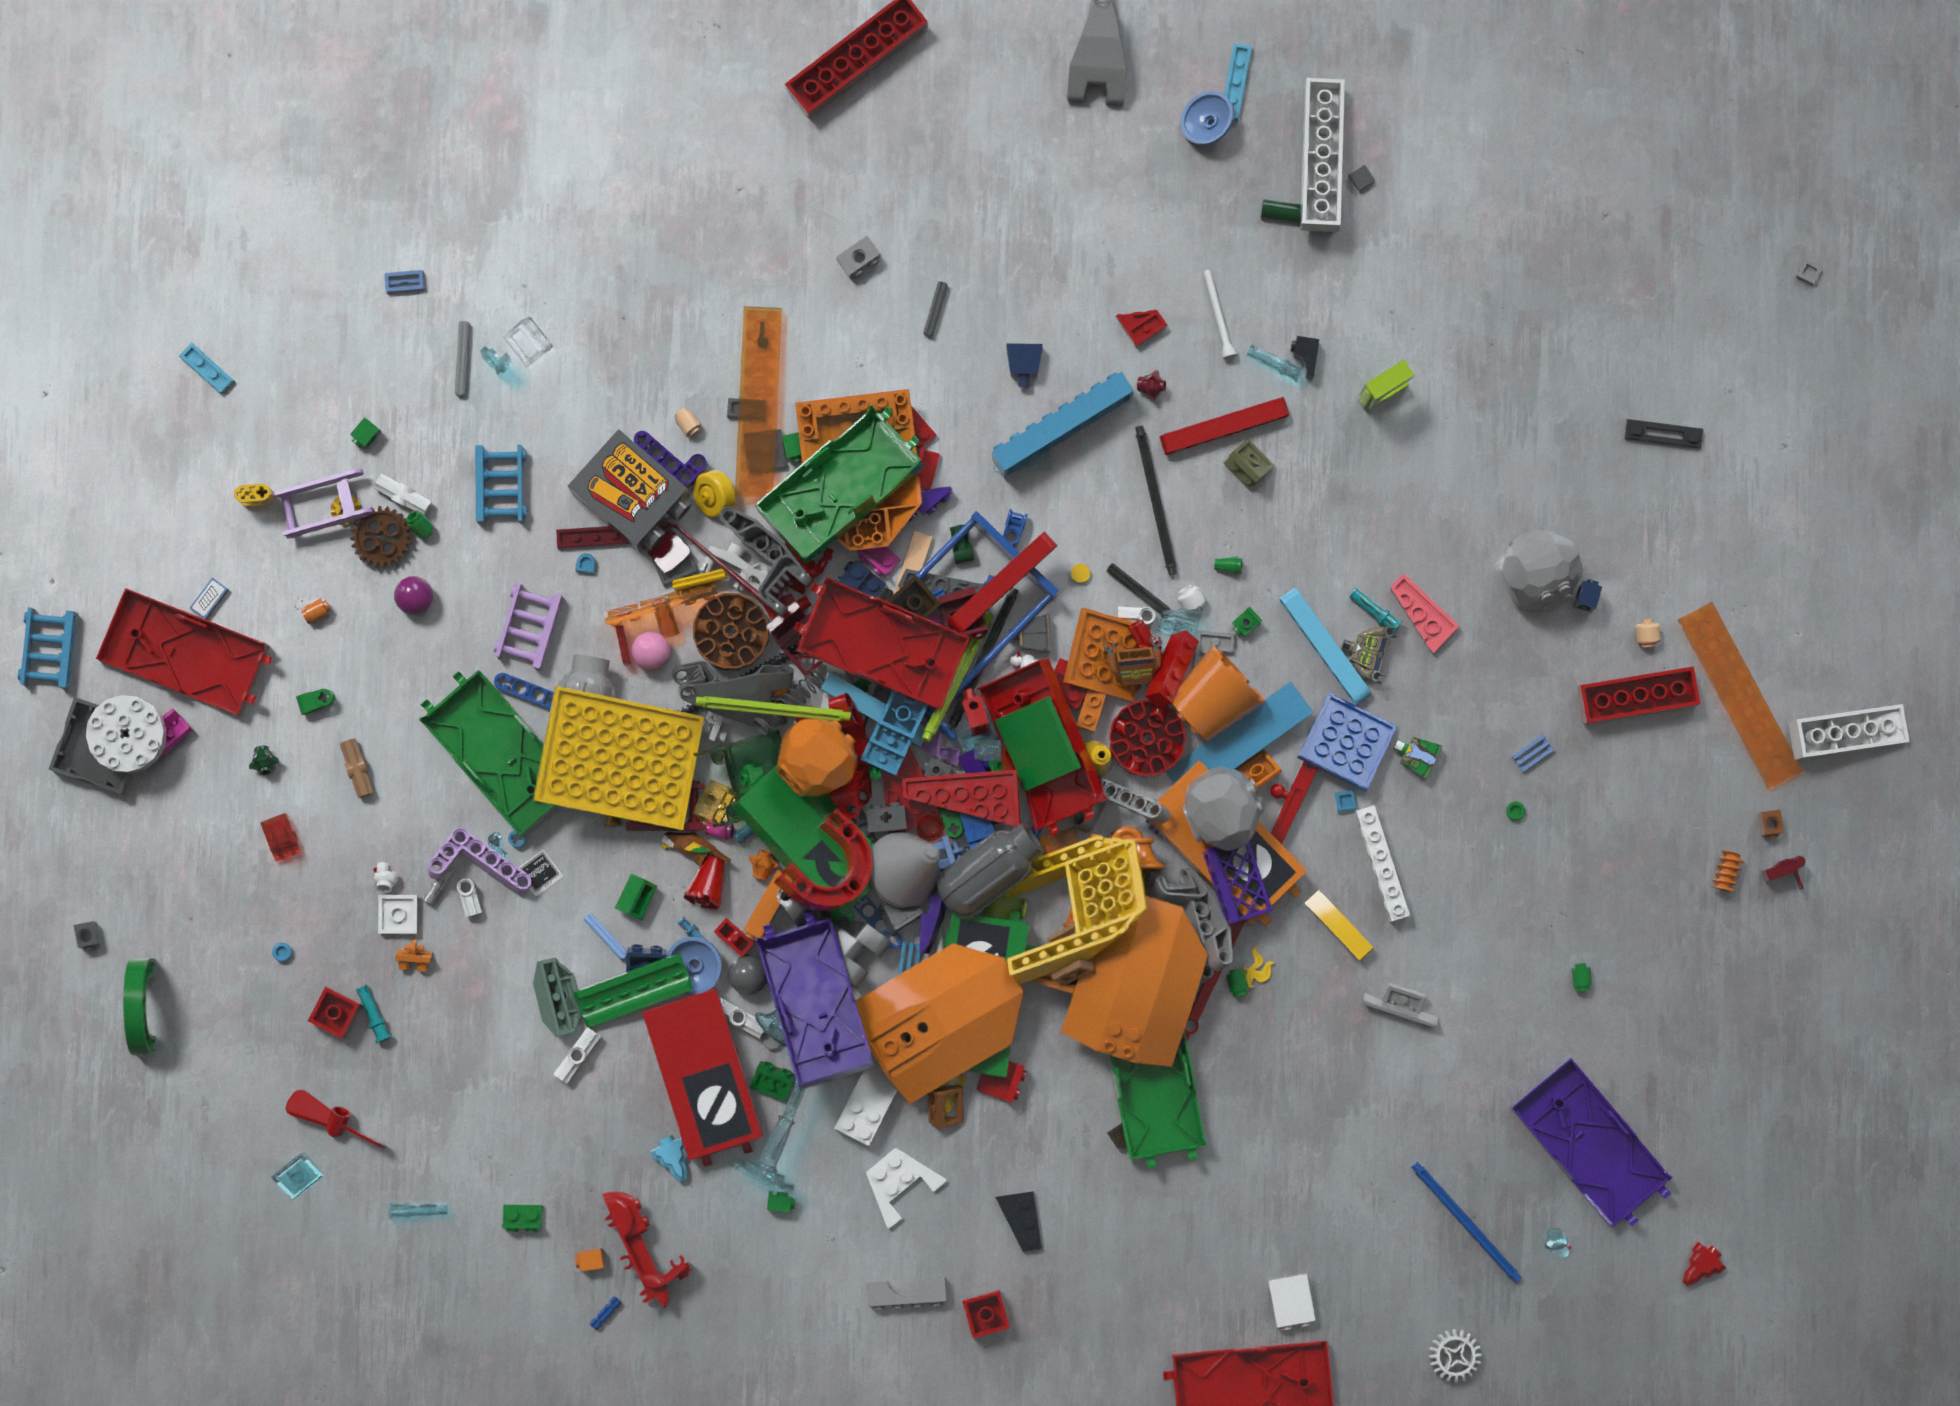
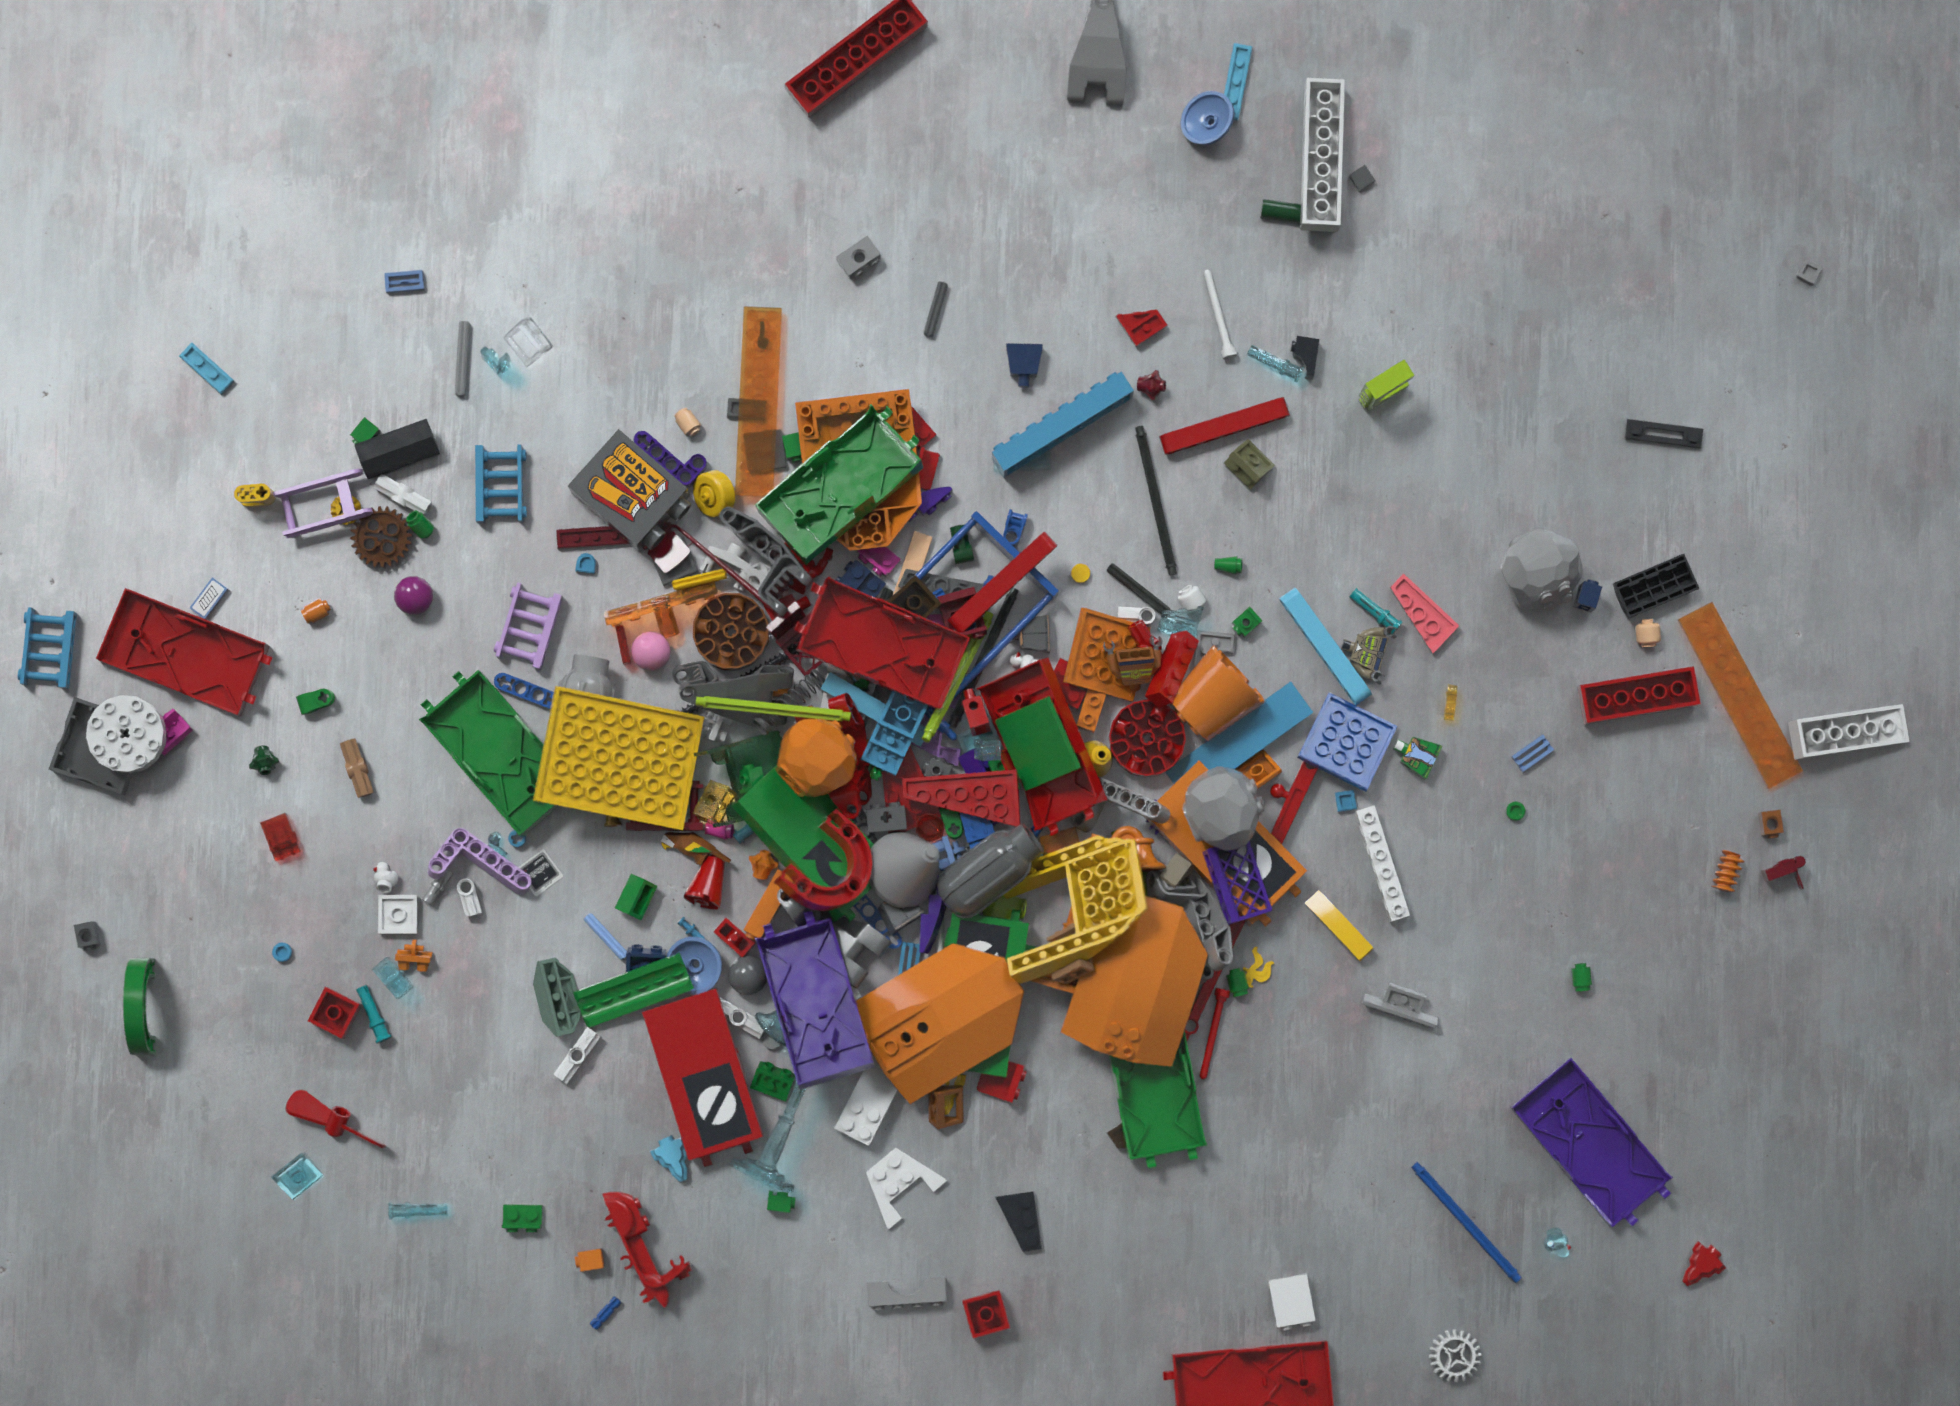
(392, 977): none -> clear light blue brick
(397, 449): none -> black piece
(1176, 871): none -> dark tan slope
(1221, 996): none -> red piece
(1450, 702): none -> clear yellow beam
(1655, 586): none -> black piece

